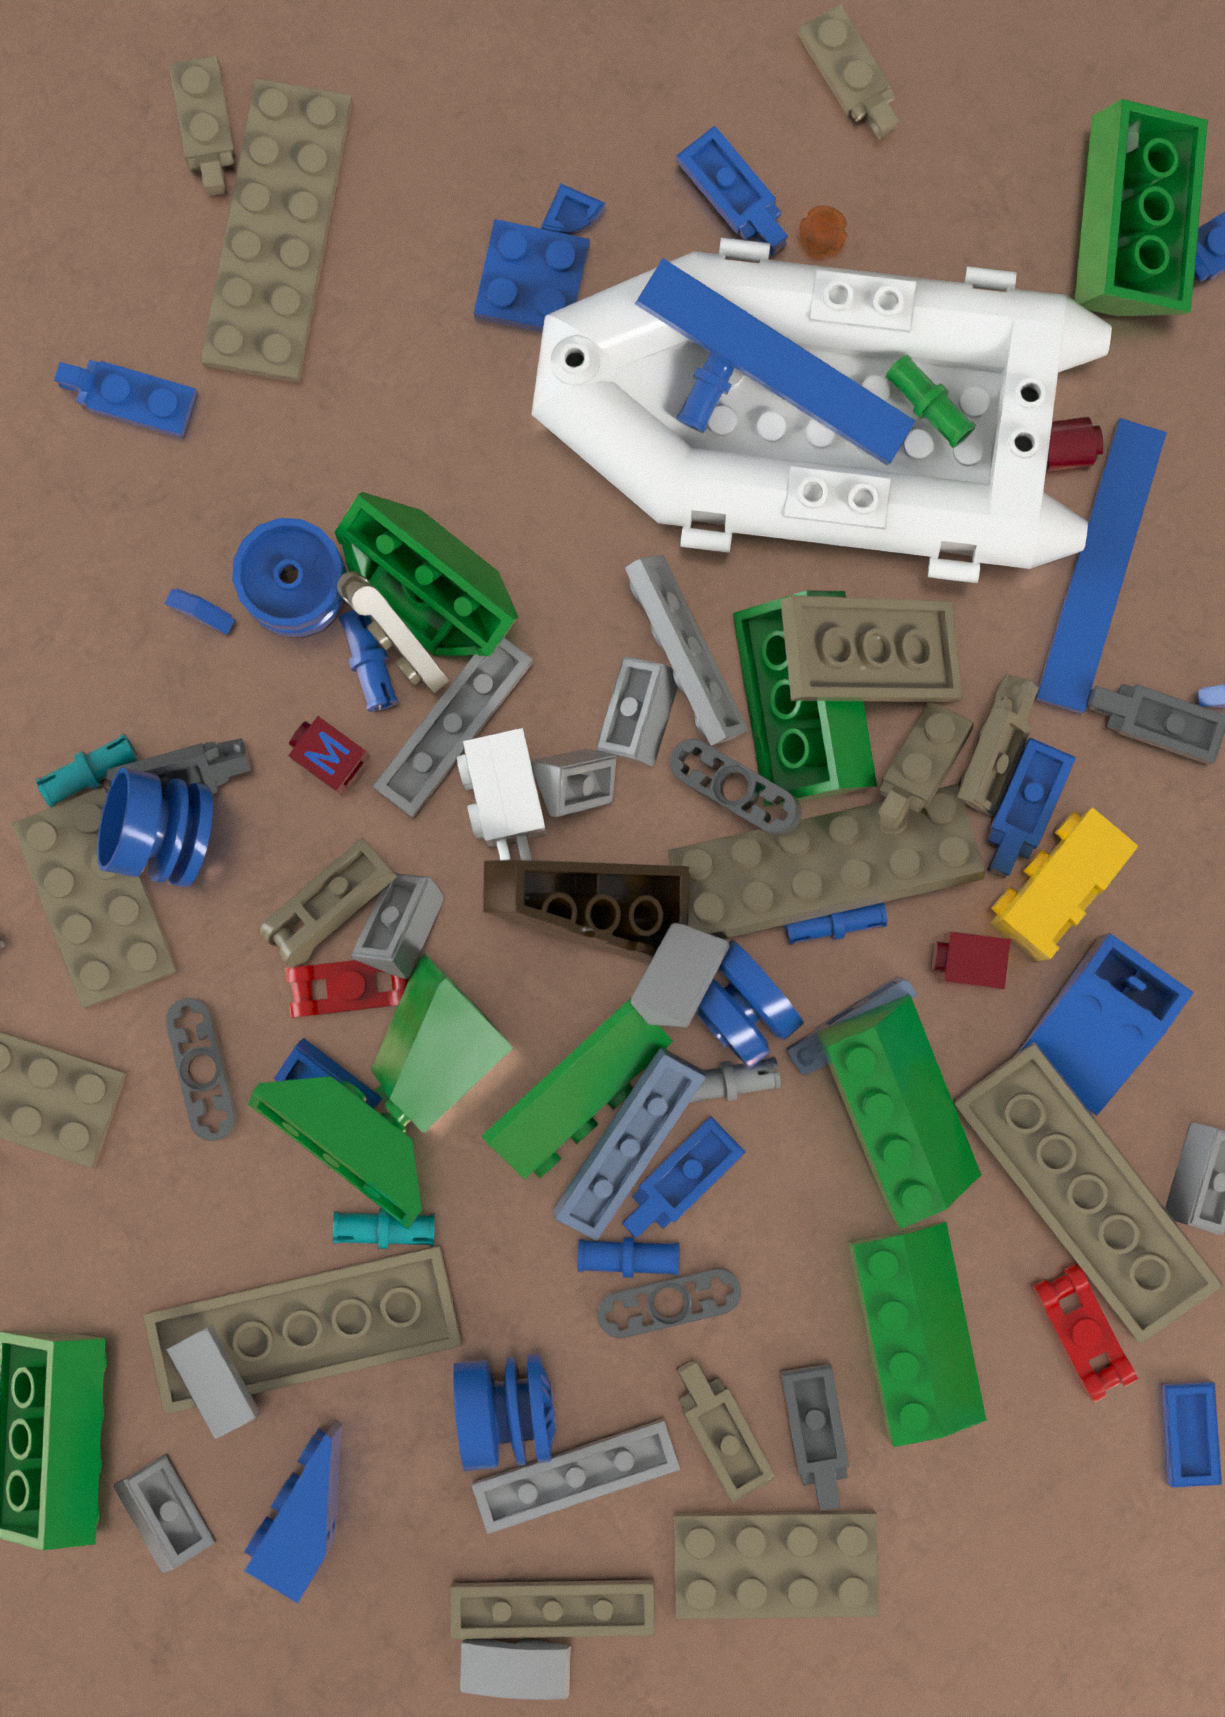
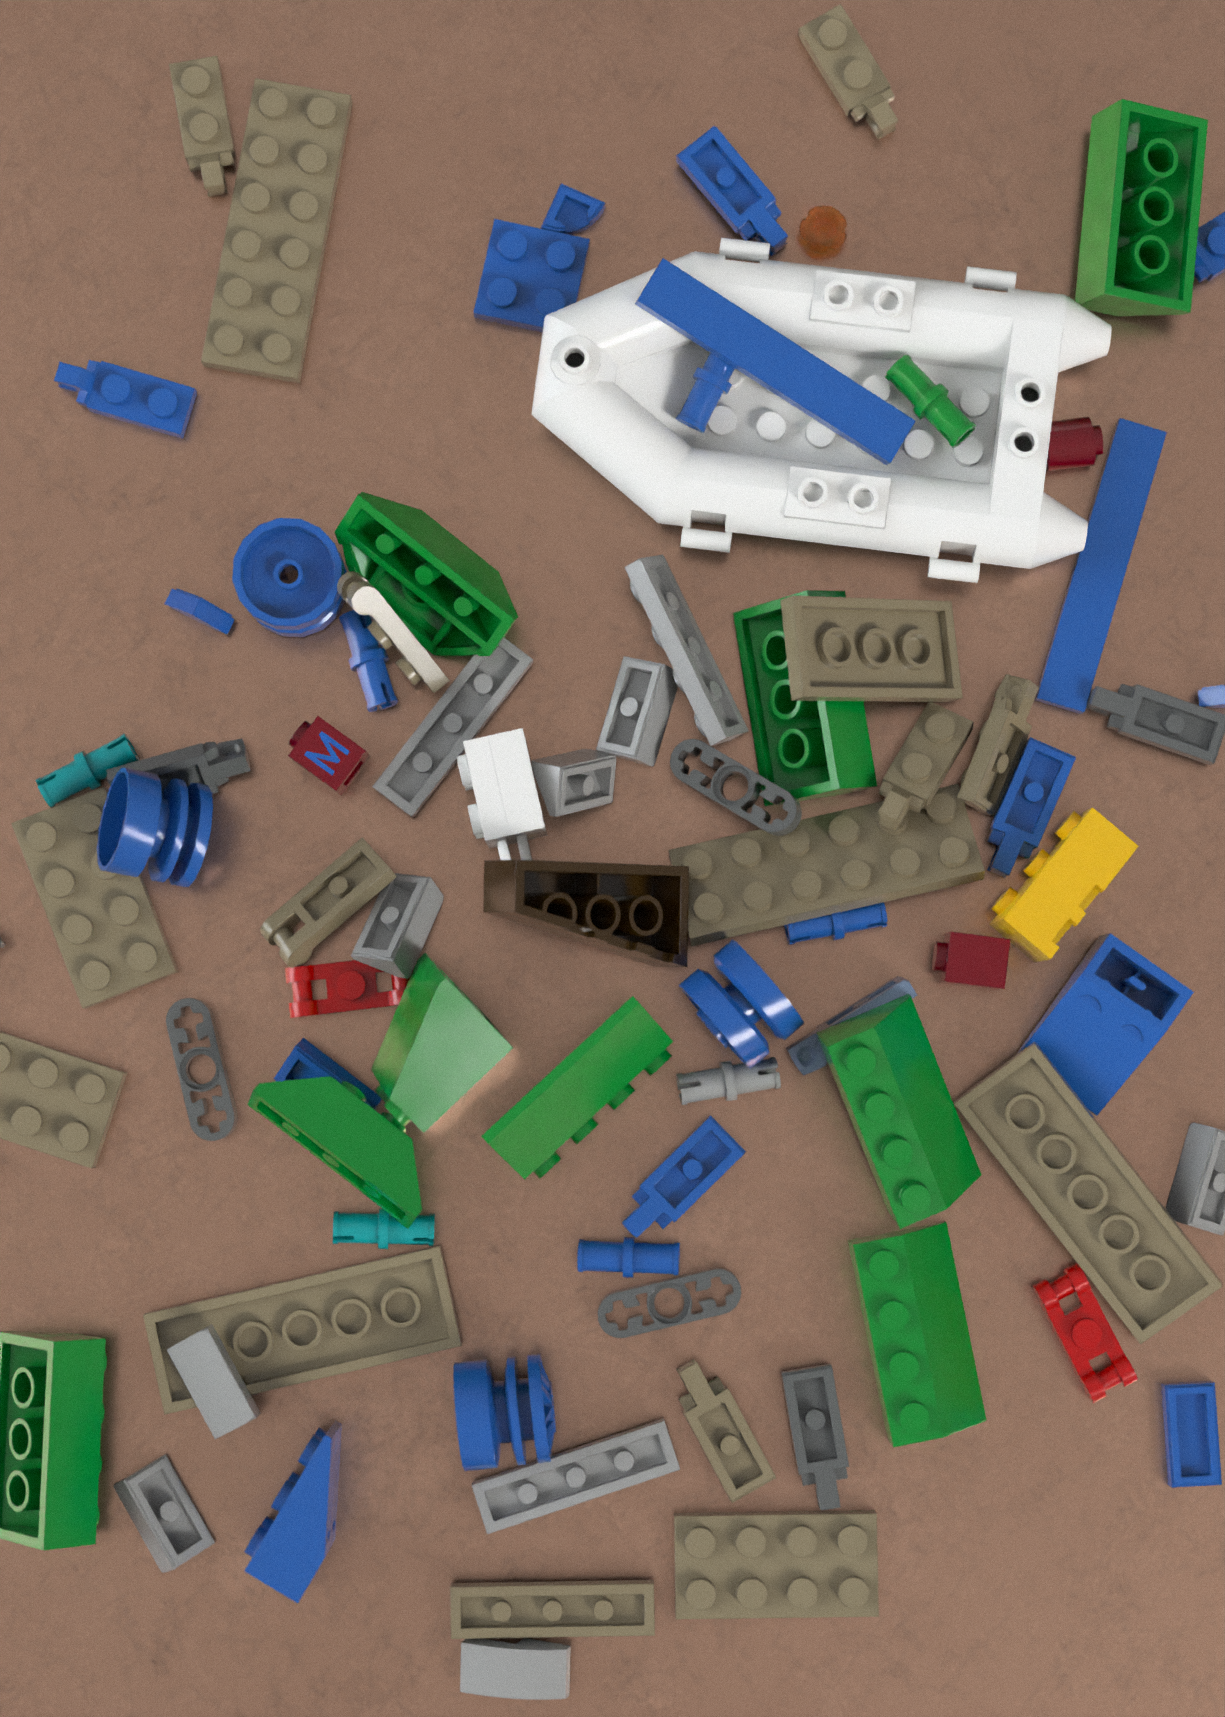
(628, 1144): sand blue plate -> none
(678, 976): light grey slope -> none

